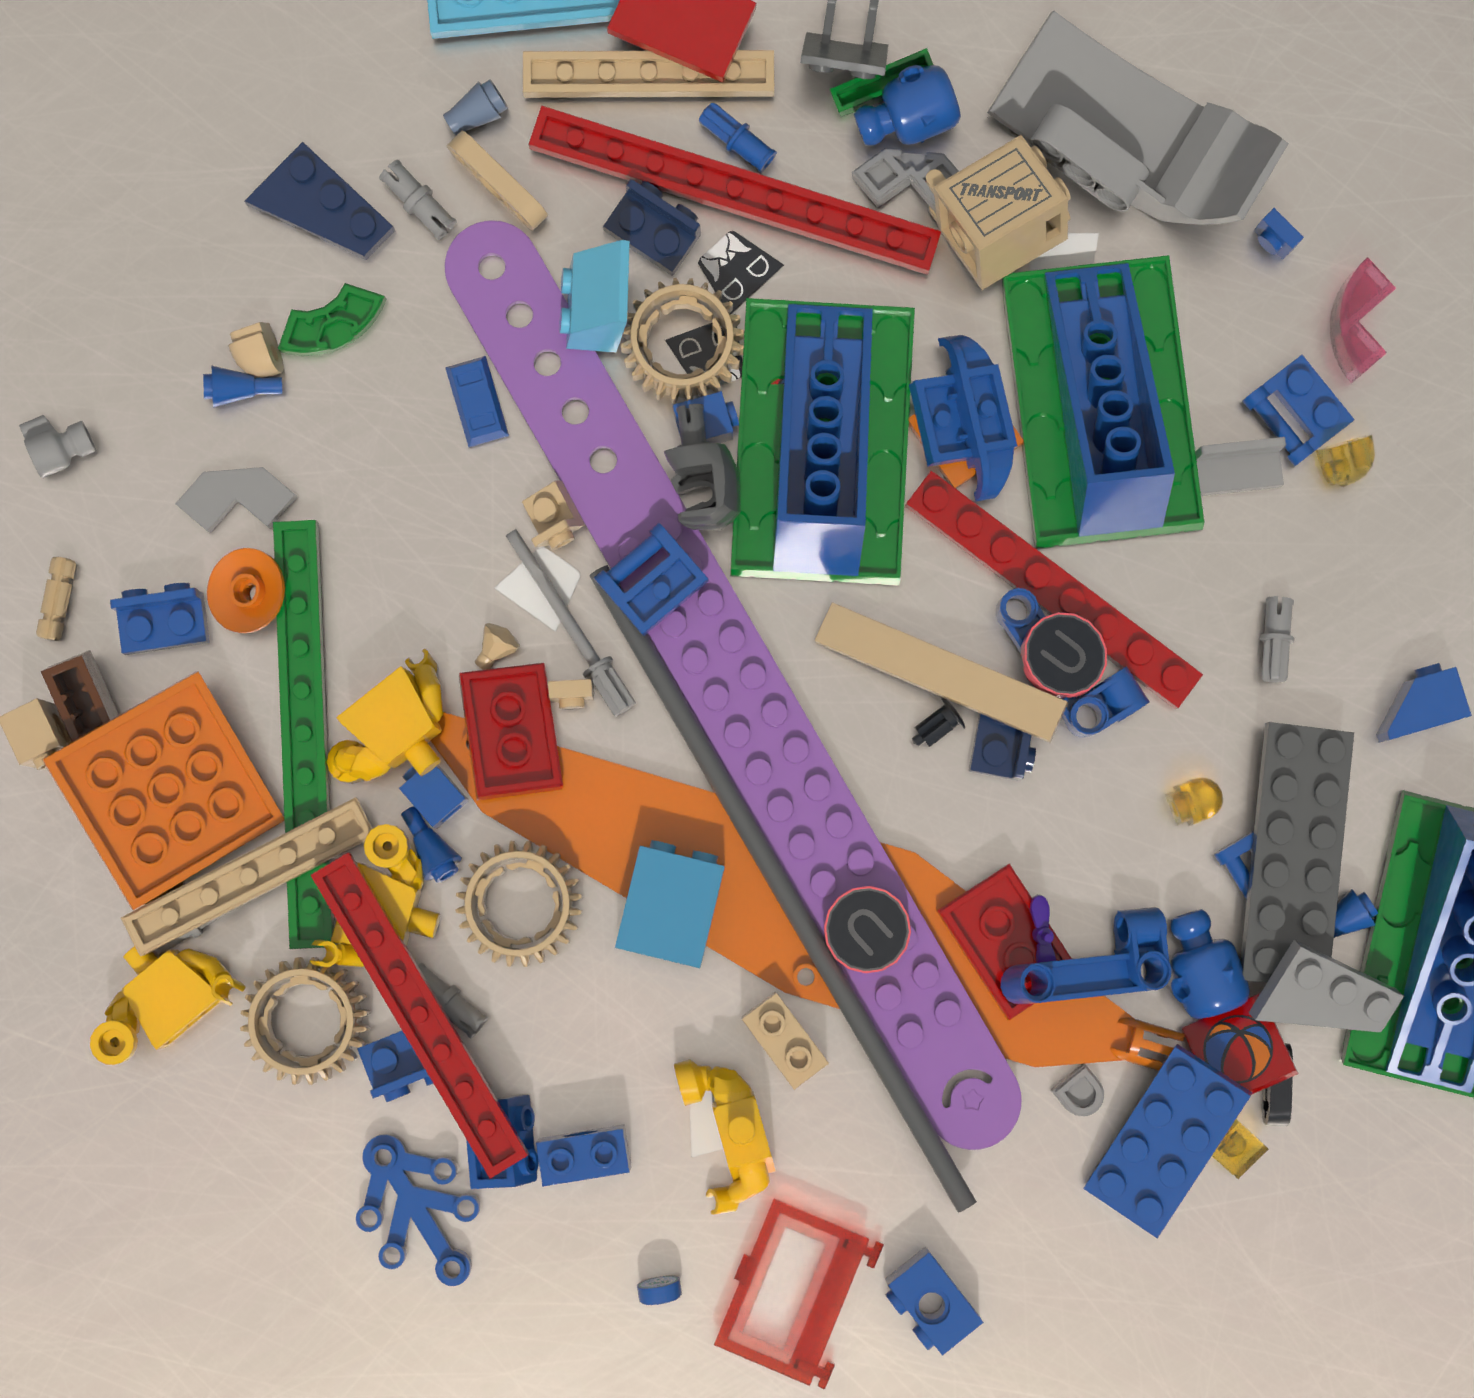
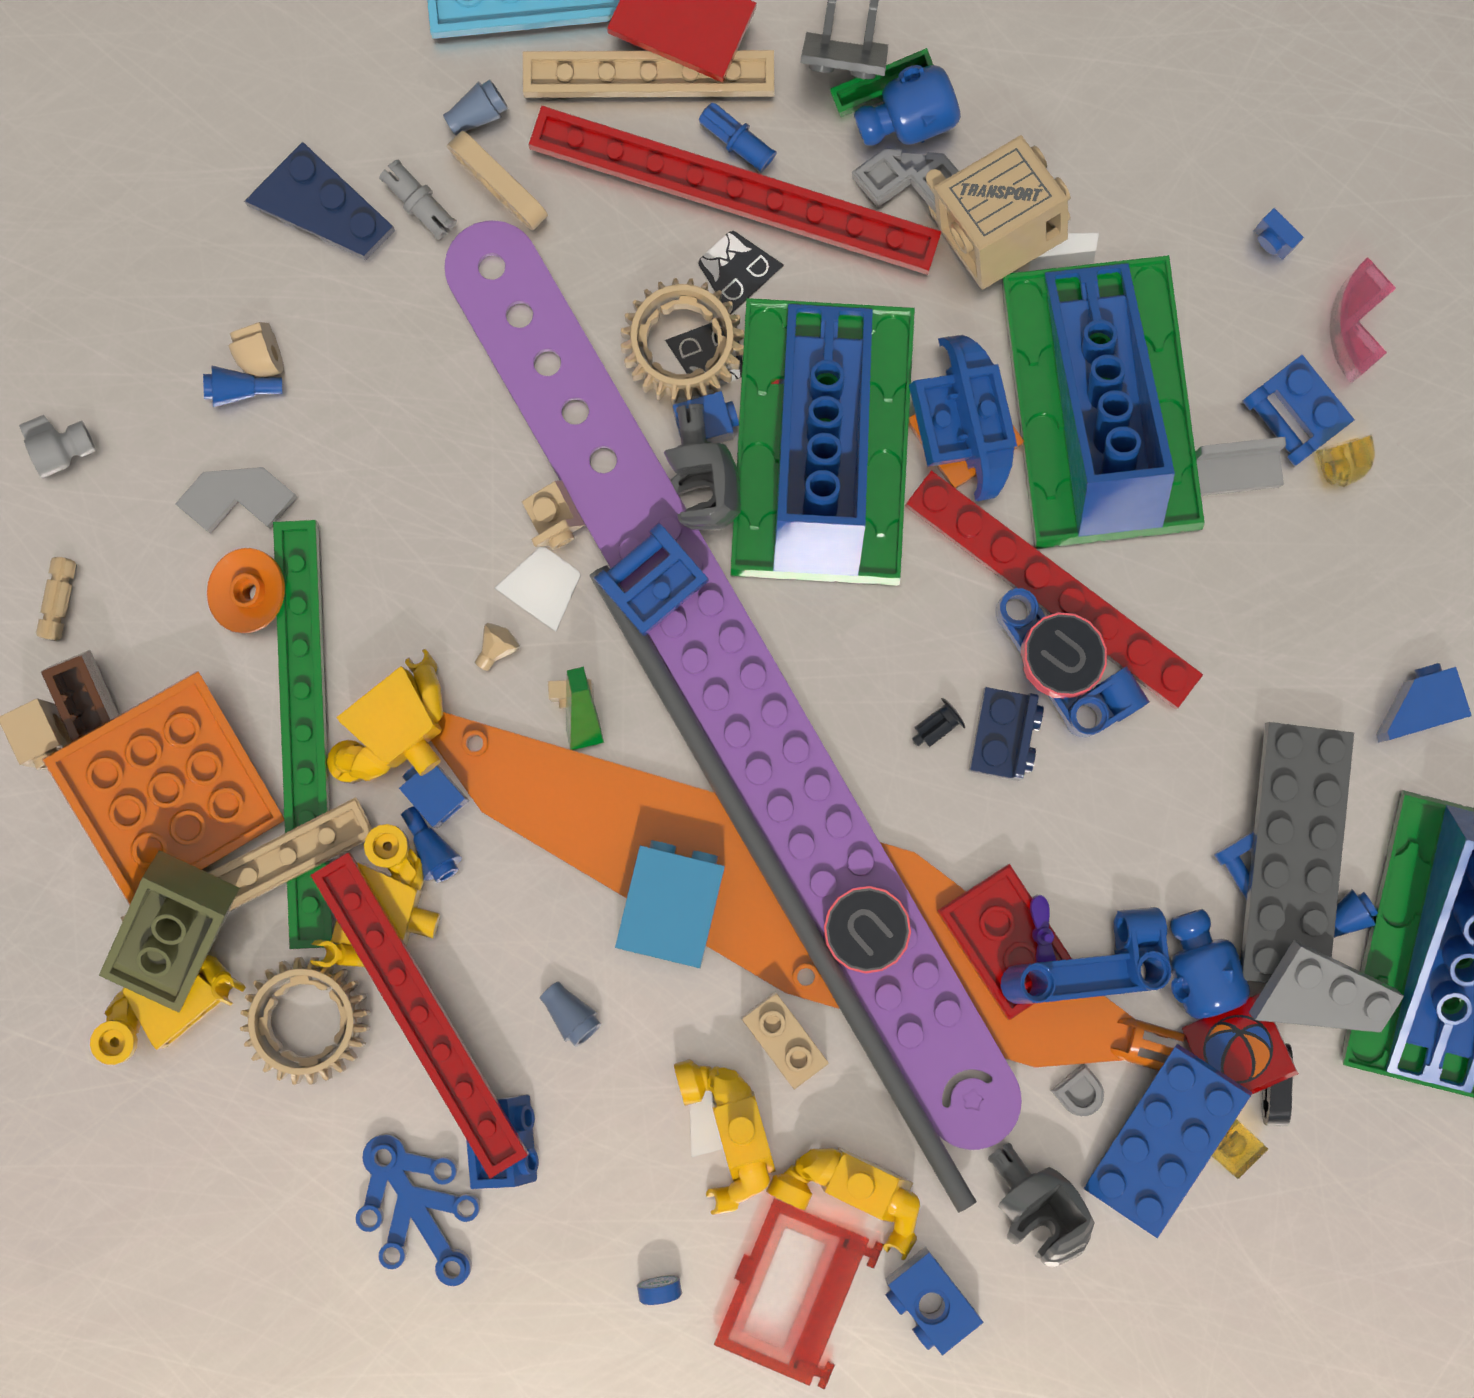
(161, 619): blue bracket -> none
(168, 931): none -> olive slope
(332, 325): green tile -> none
(392, 1066): blue bracket -> none
(457, 1008): light grey pin -> none
(477, 401): blue tile -> none
(478, 886): tan gear -> none
(510, 731): red tile -> none
(571, 1015): none -> sand blue cone
(581, 715): none -> green piece
(583, 1155): blue brick -> none
(596, 297): medium azure slope -> none
(600, 670): light grey piece -> none
(654, 226): dark blue bracket -> none
(857, 1184): none -> yellow torso
(941, 672): tan tile -> none
(1043, 1201): none -> dark grey piece
(1132, 134): light grey beam -> none
(1195, 801): clear yellow piece -> none
(1277, 640): light grey axle -> none

